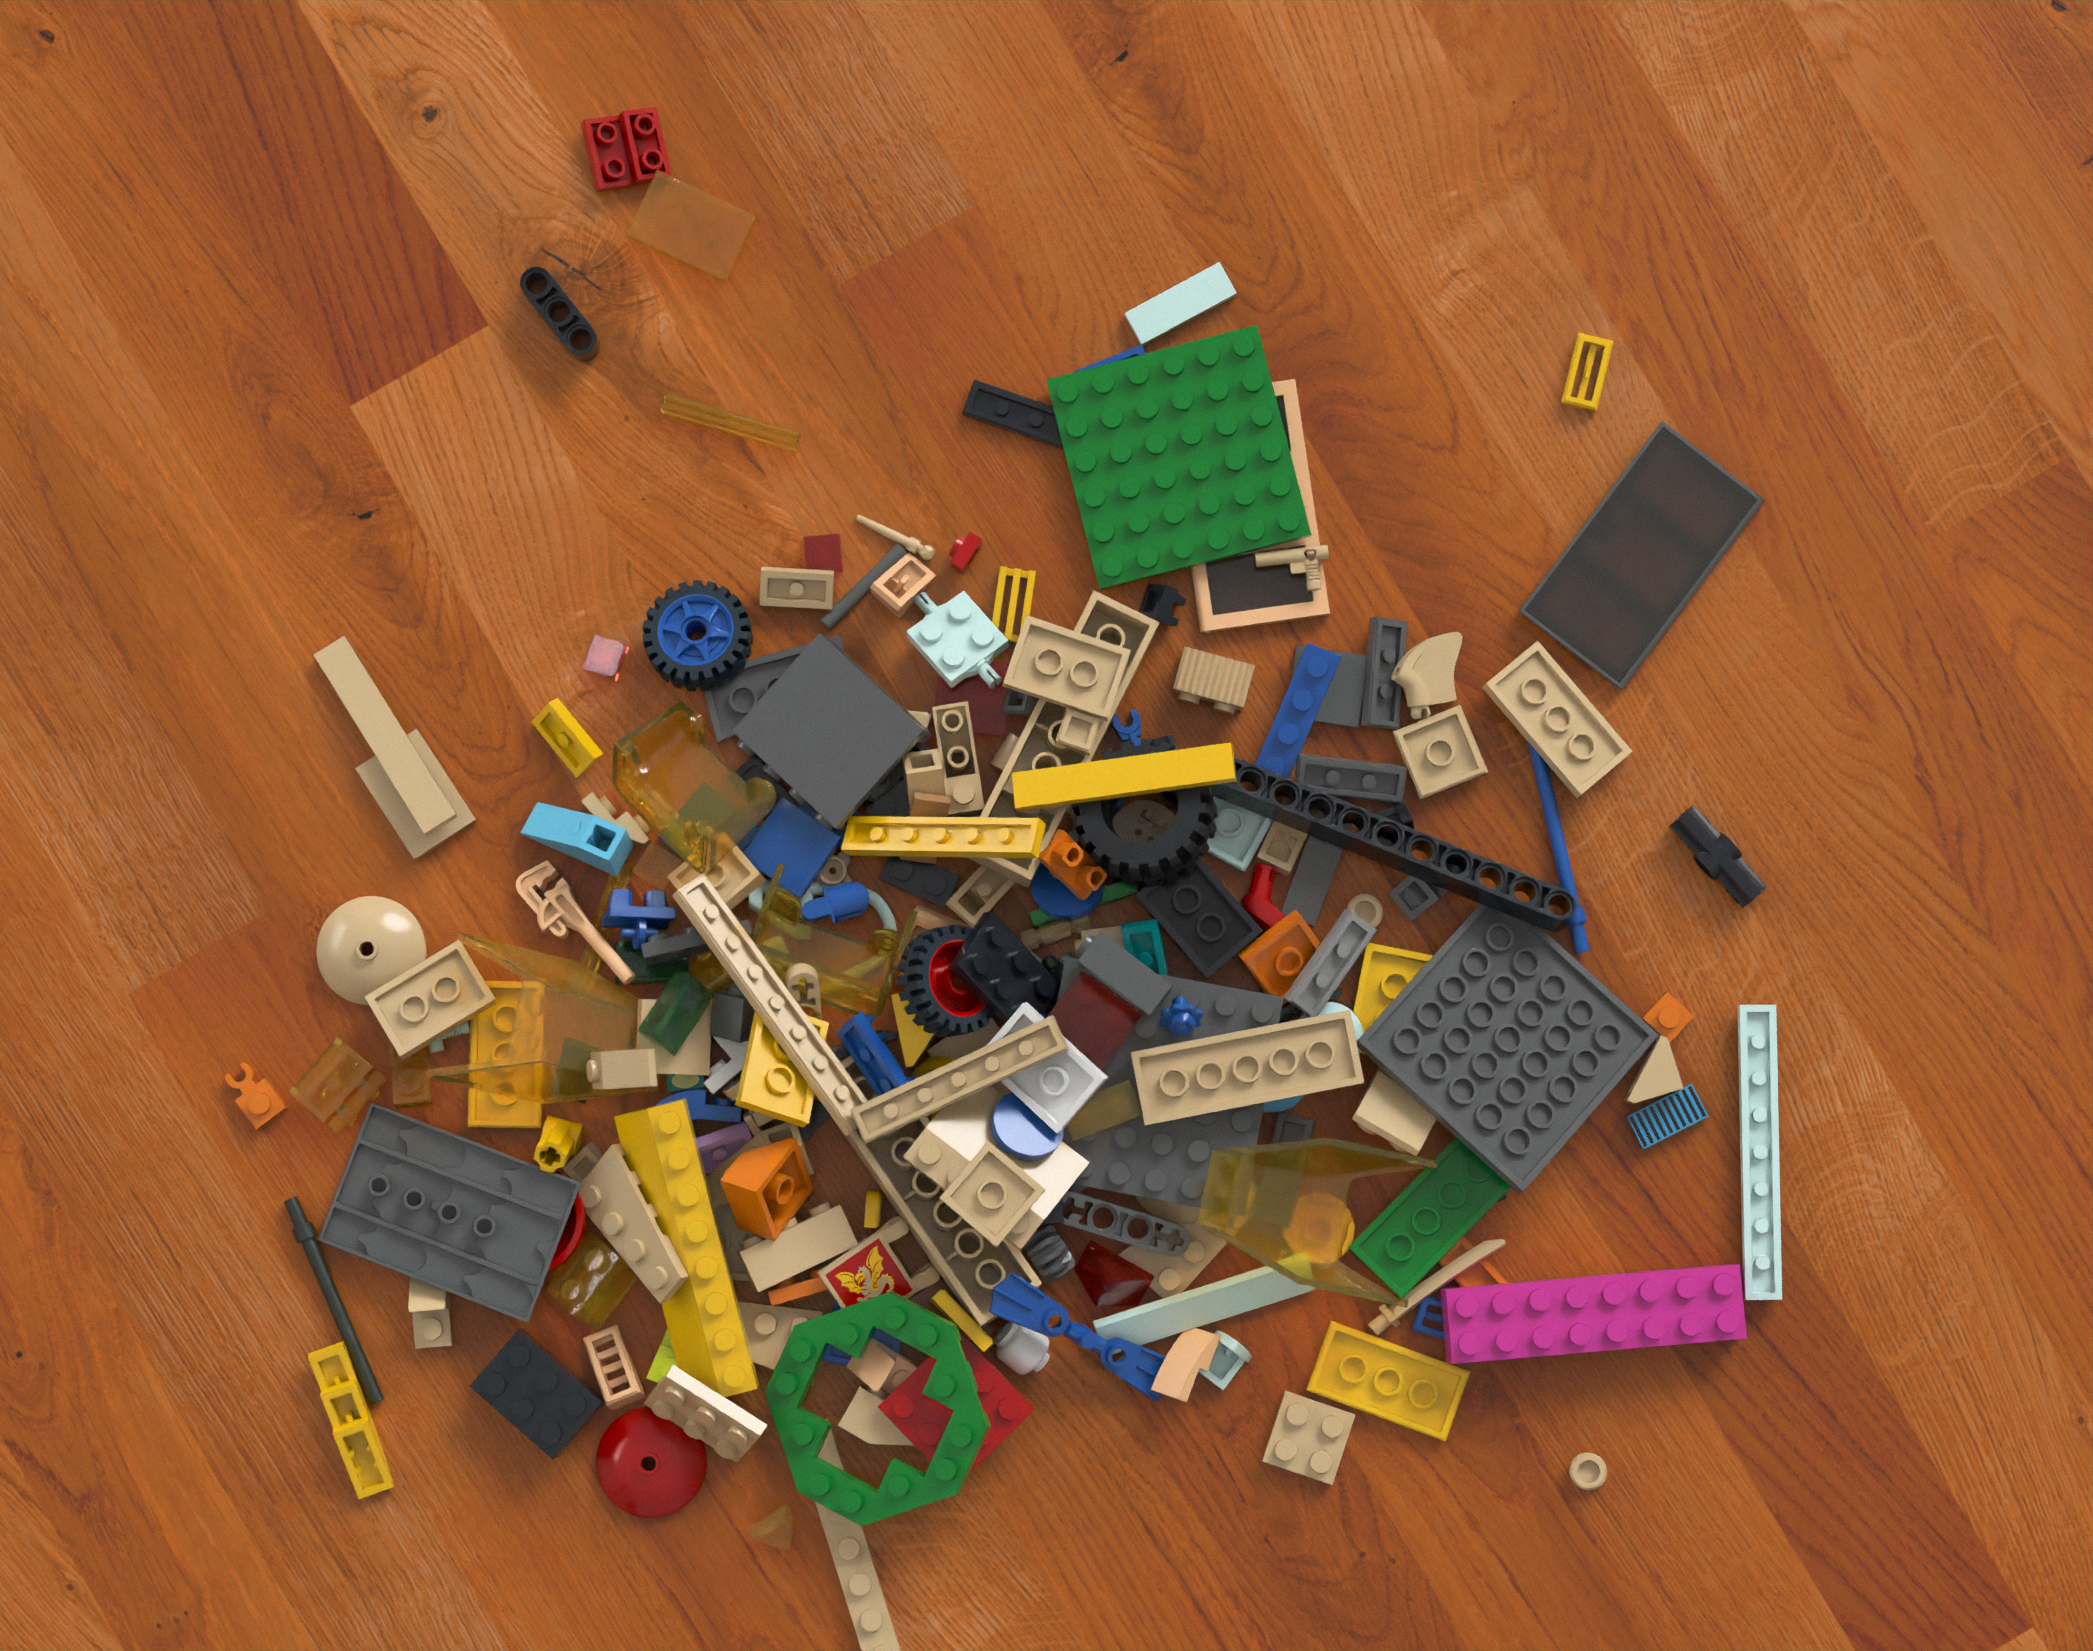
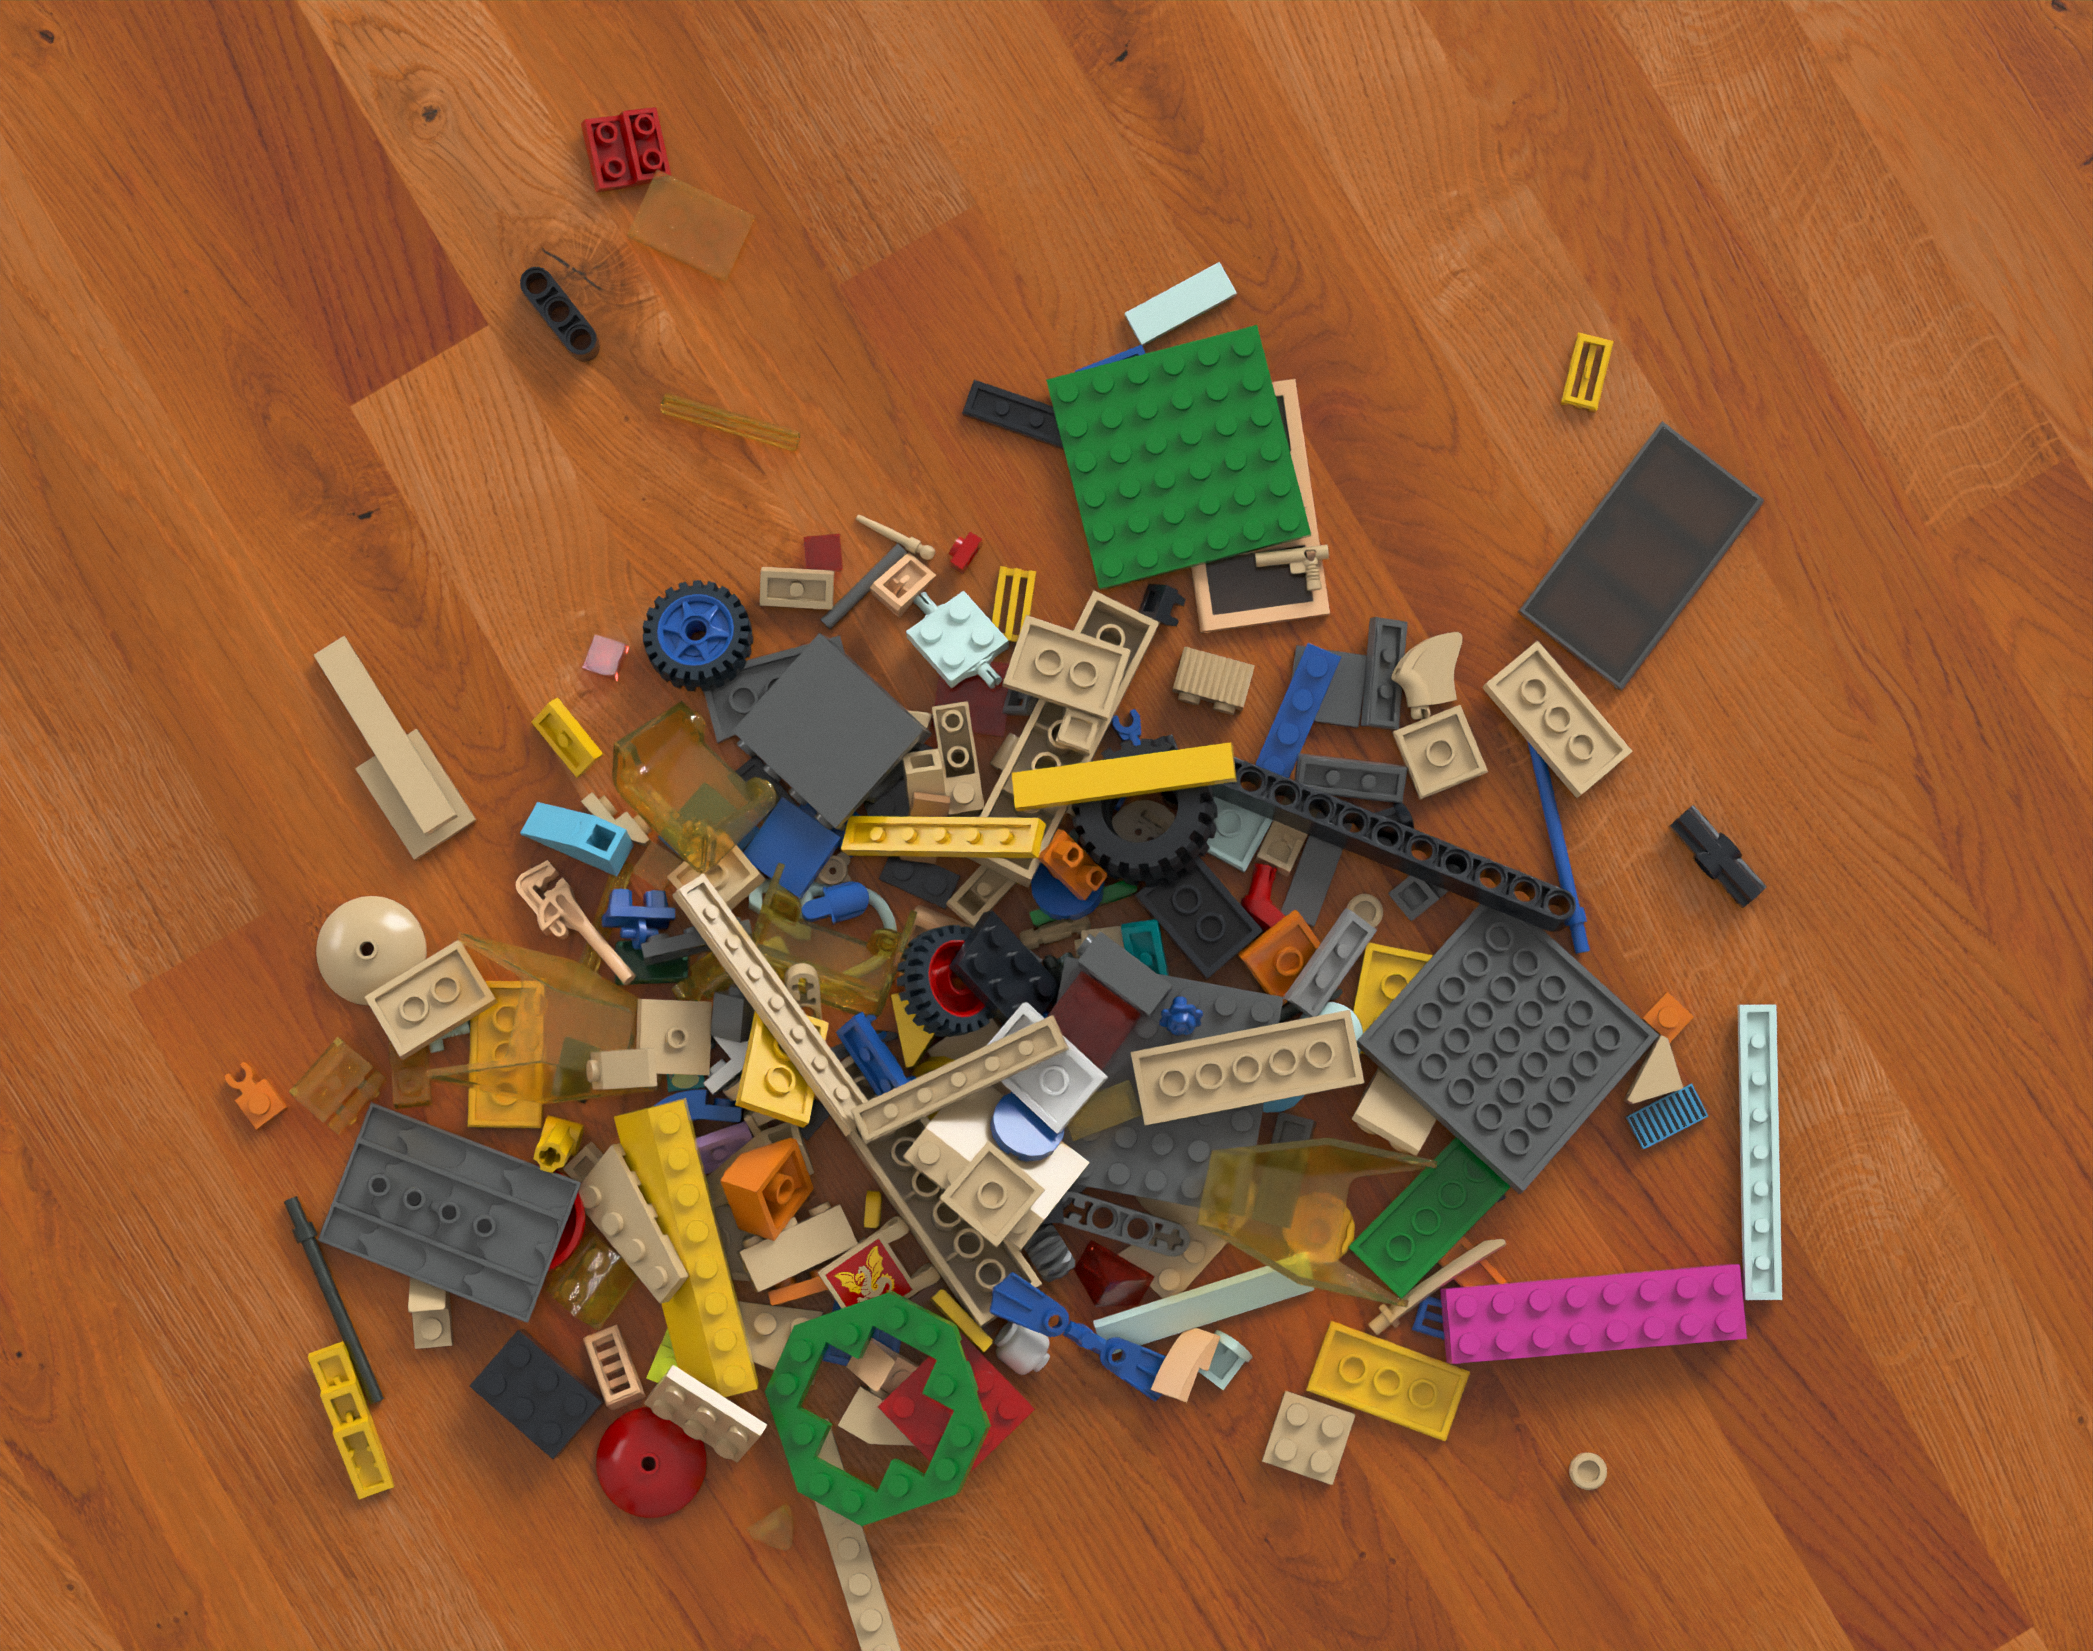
(676, 1012): clear green slope -> none

